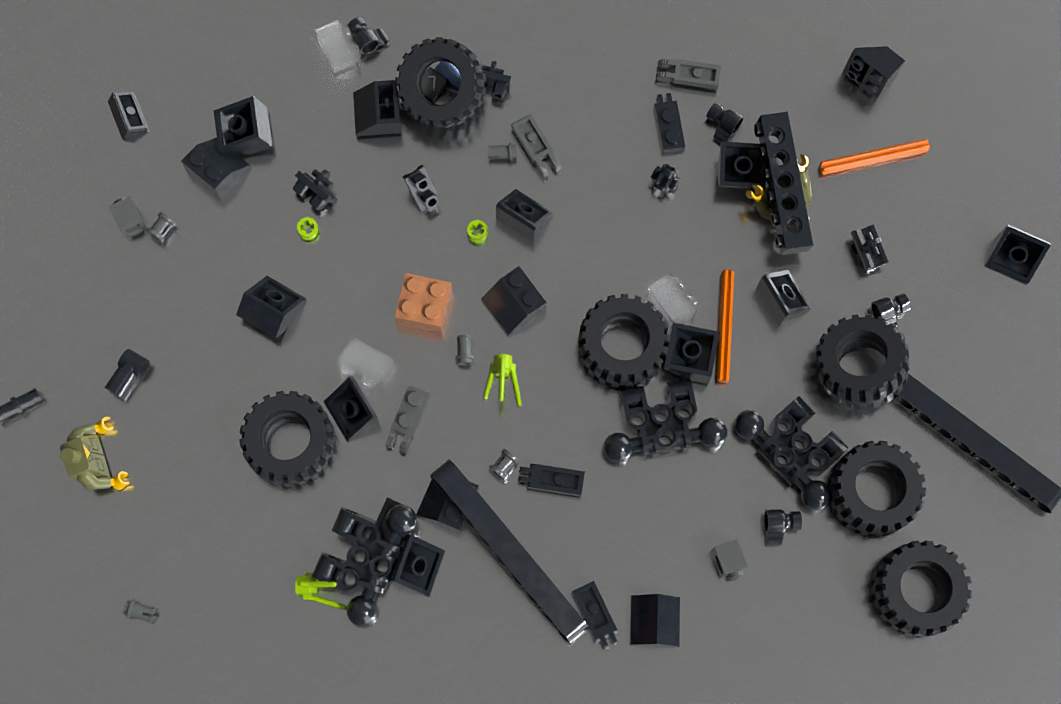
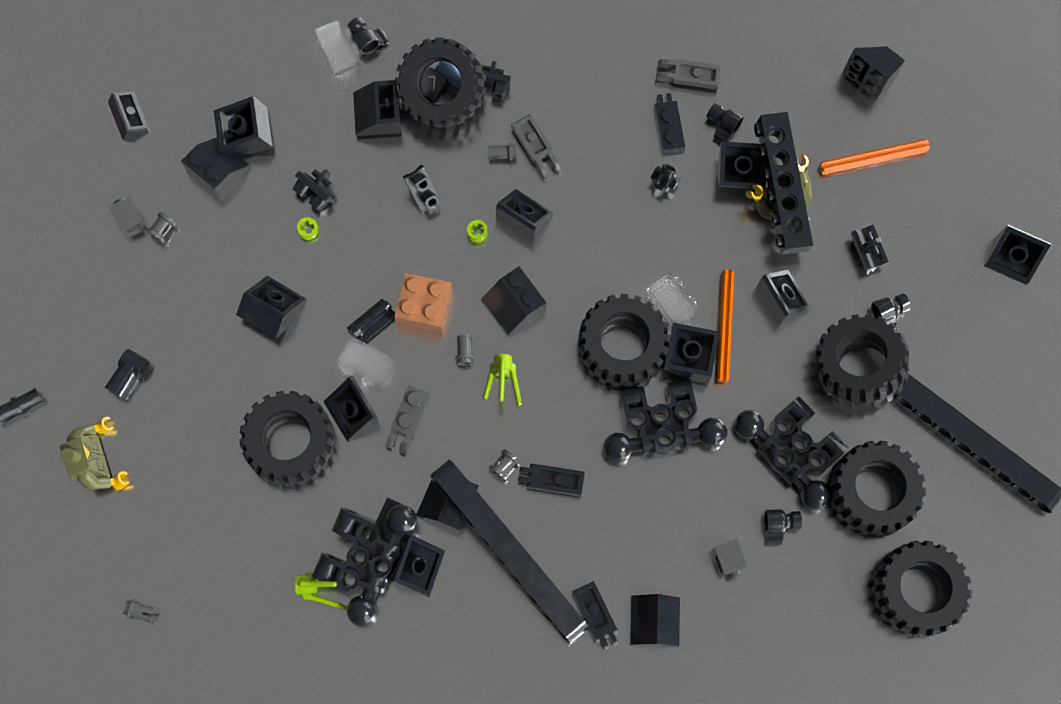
(372, 321): none -> black hinge

